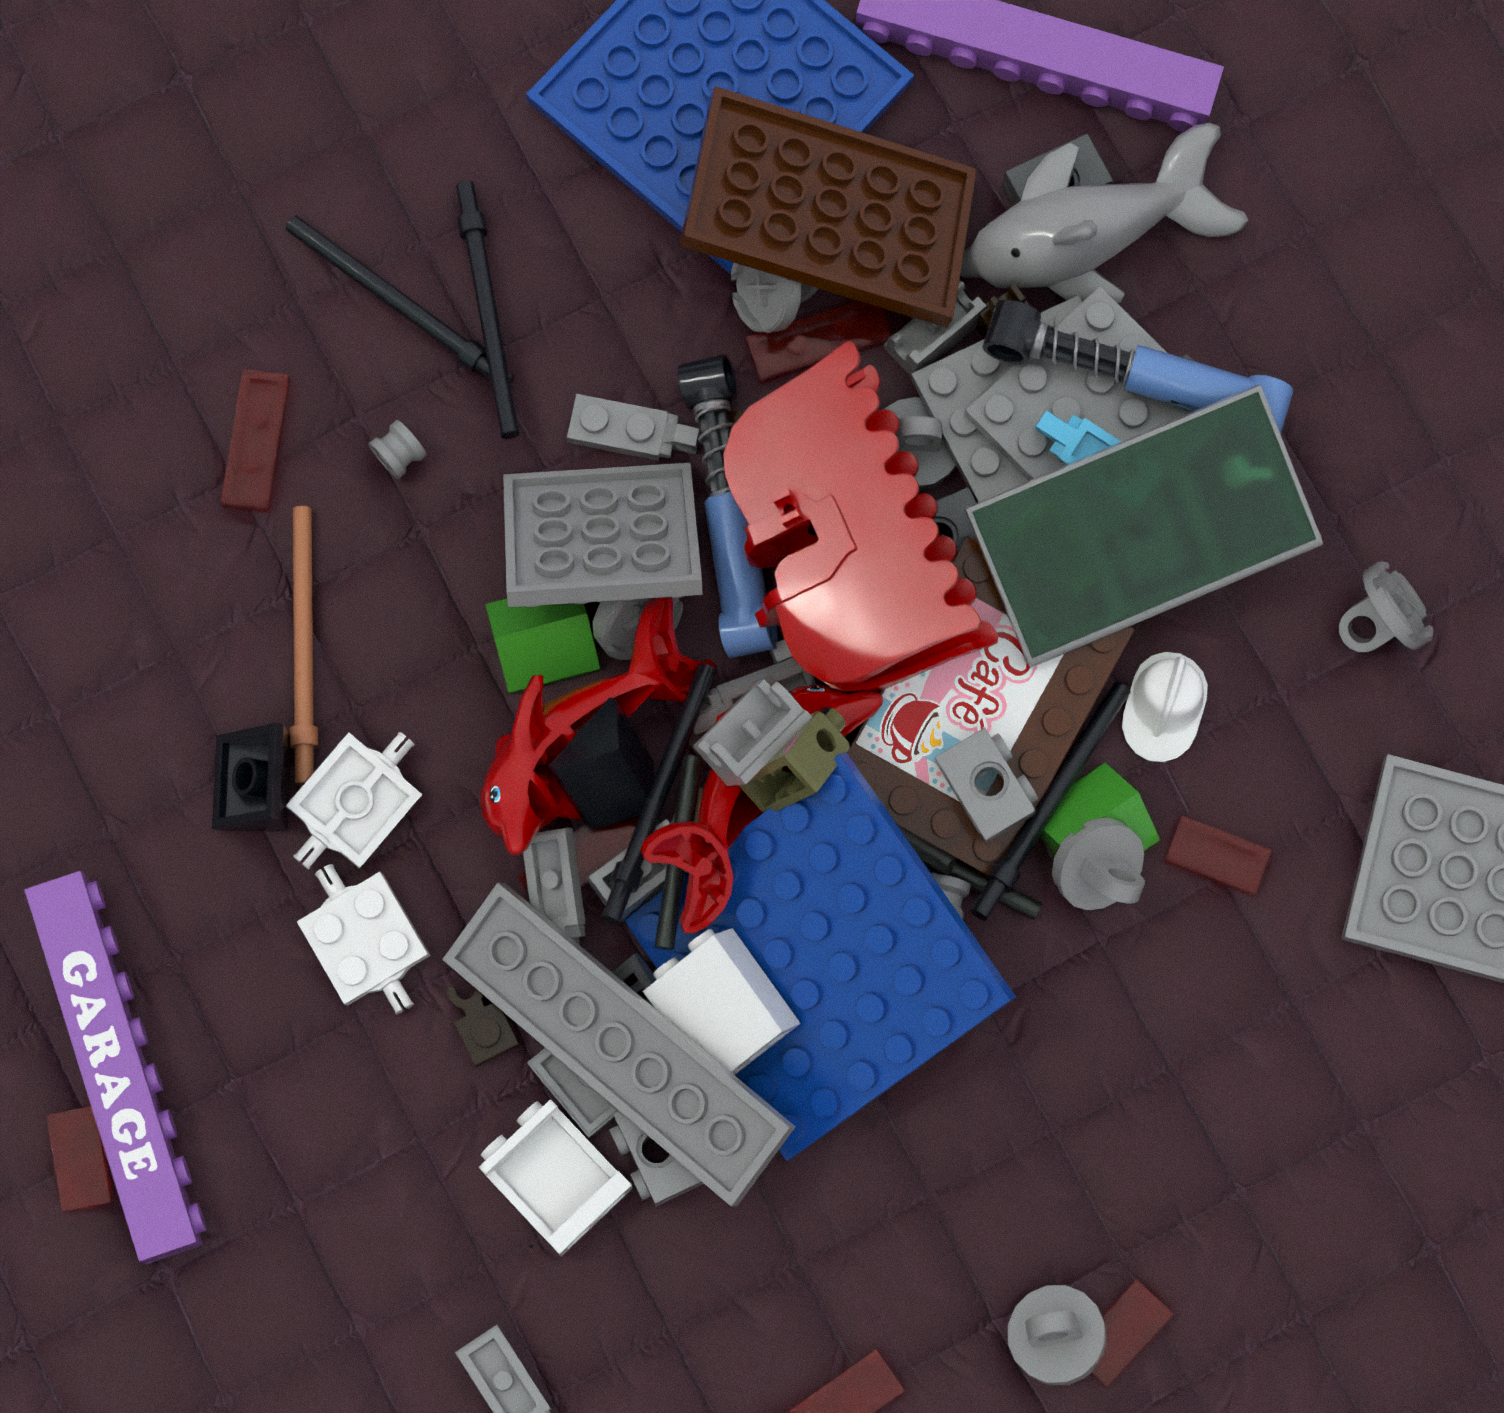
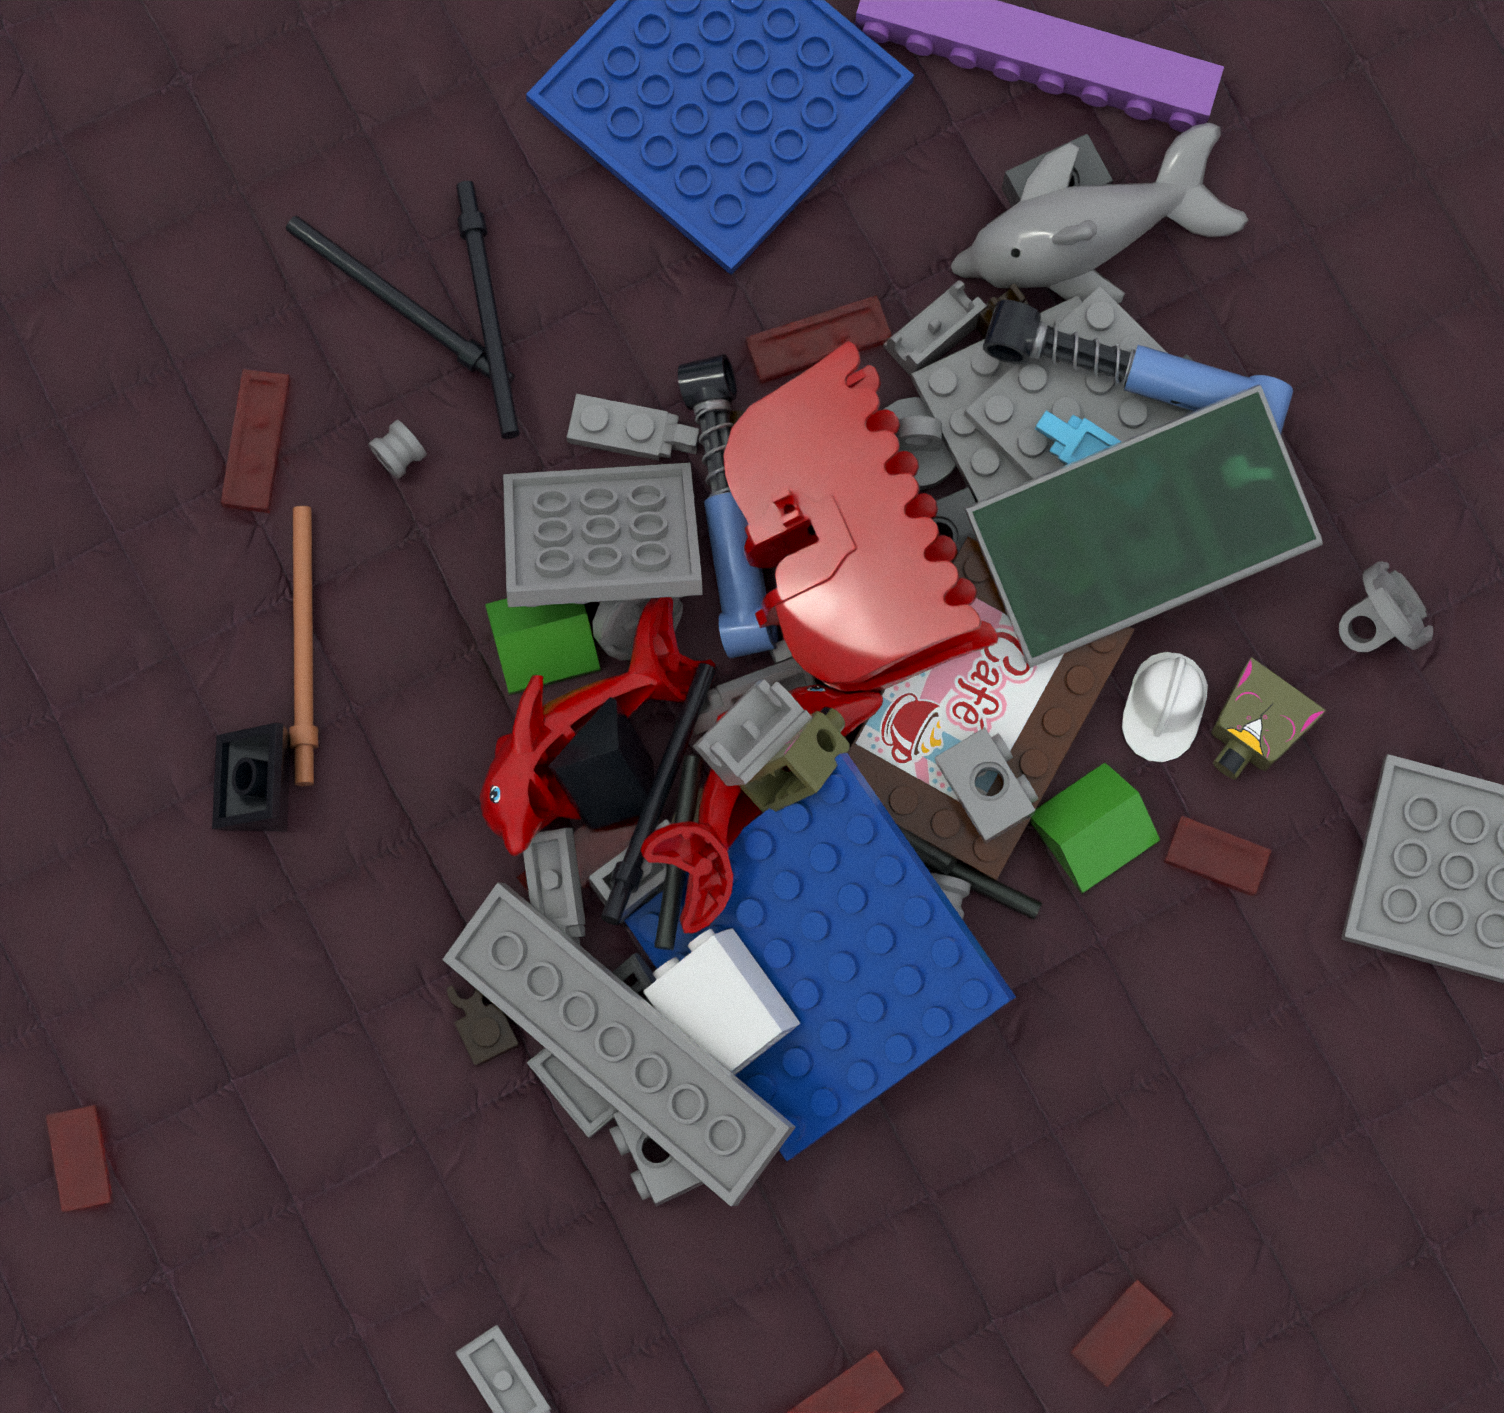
(115, 1068): medium lavender brick -> none
(353, 800): white plate -> none
(363, 939): white plate -> none
(554, 1176): white panel -> none
(767, 300): light grey tile -> none
(829, 207): reddish brown plate -> none
(1005, 872): black bar -> none
(1057, 1335): light grey tile -> none
(1100, 865): light grey tile -> none
(1261, 720): none -> olive torso

